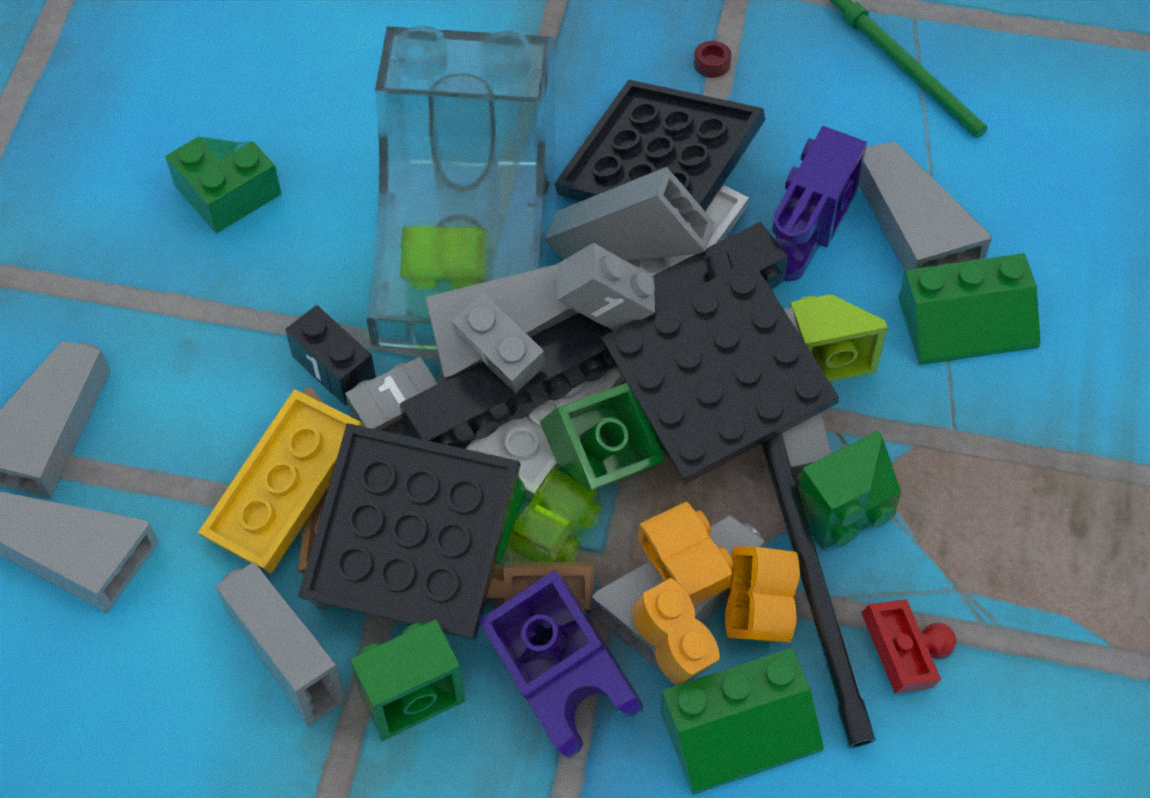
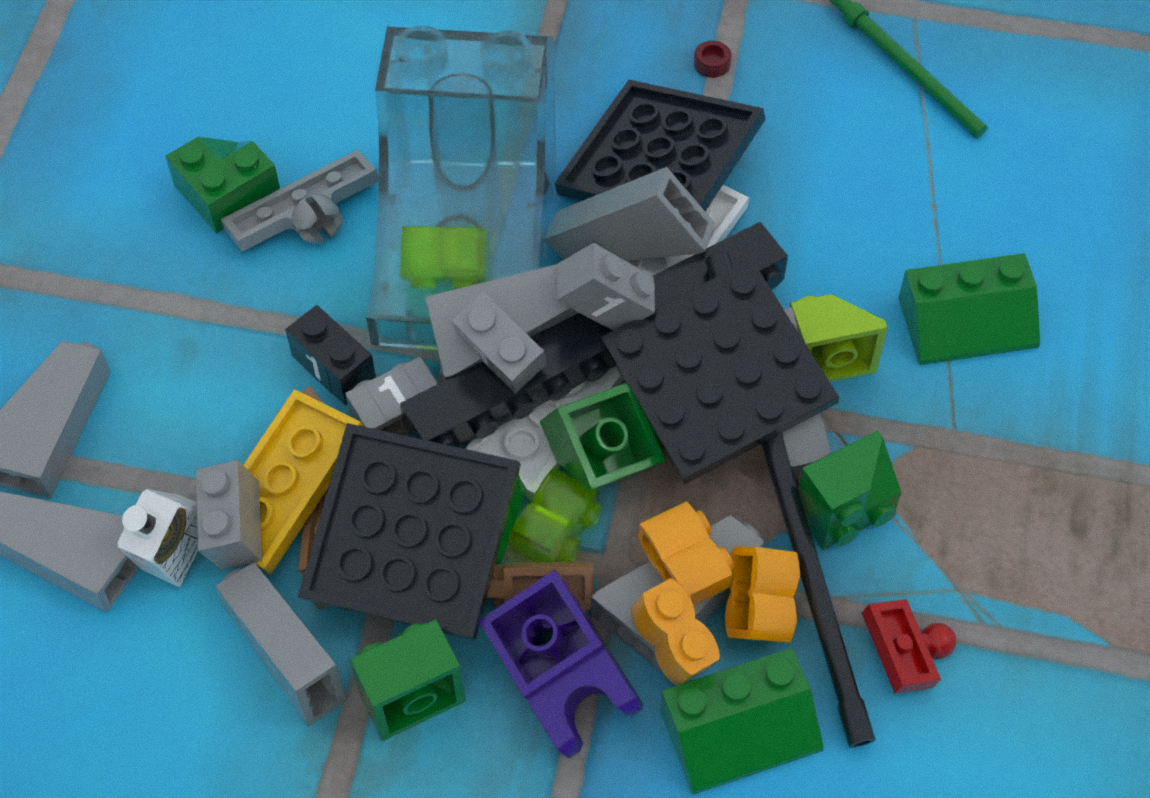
(161, 535): none -> white torso
(228, 515): none -> light grey brick
(303, 205): none -> light grey plate
(817, 197): dark purple brick -> none
(917, 213): light grey slope -> none

